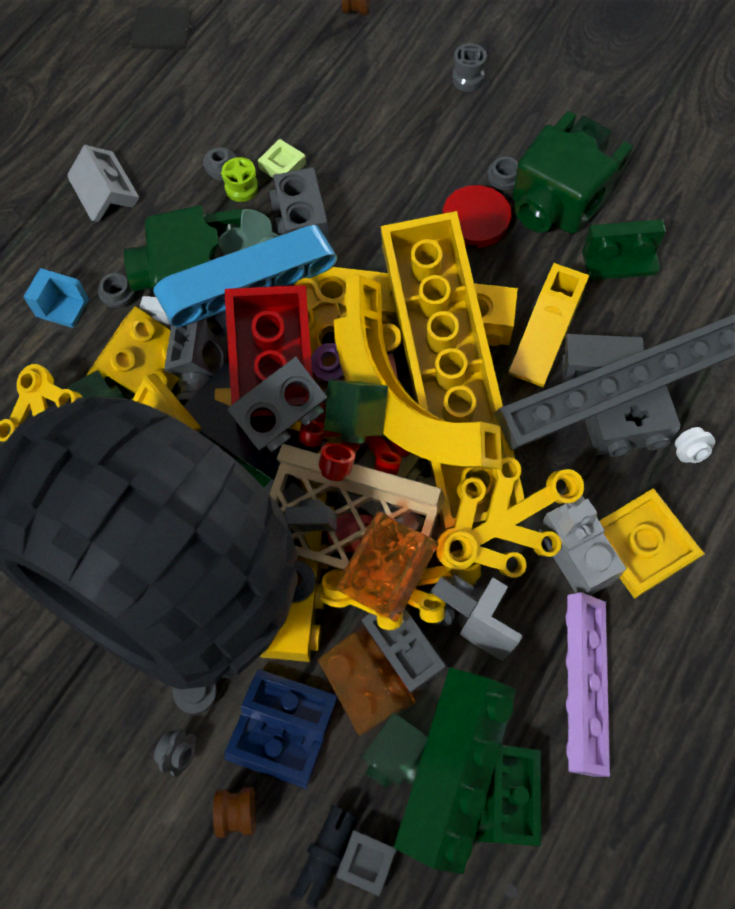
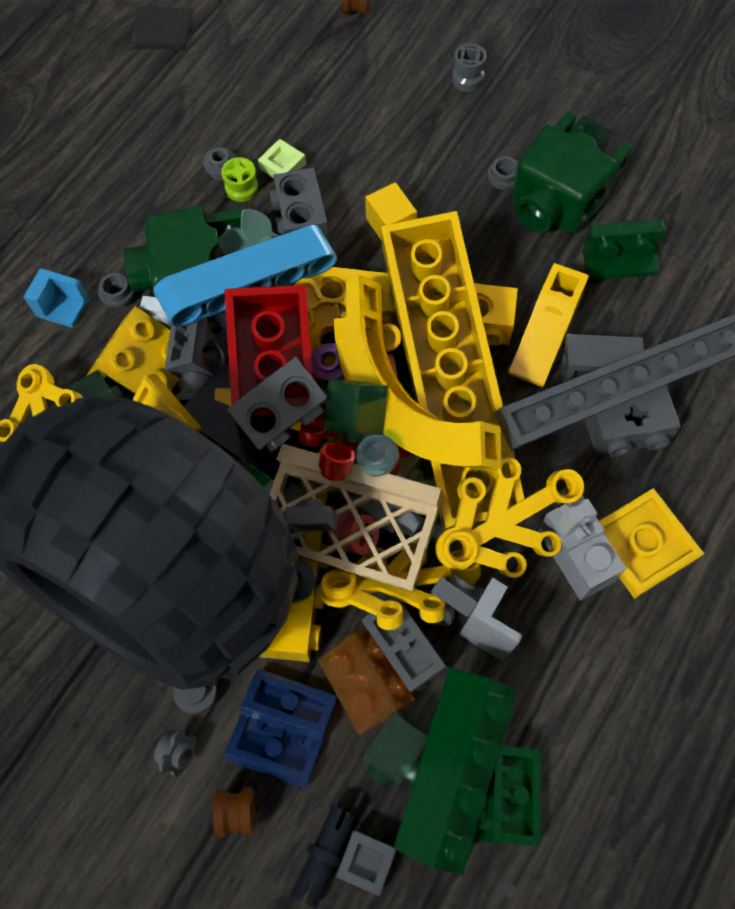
(100, 181): light grey panel -> none
(377, 455): none -> clear light blue plate
(387, 566): clear orange bracket -> none
(388, 207): none -> yellow brick
(481, 213): red tile -> none
(587, 686): lavender plate -> none
(694, 445): white plate -> none

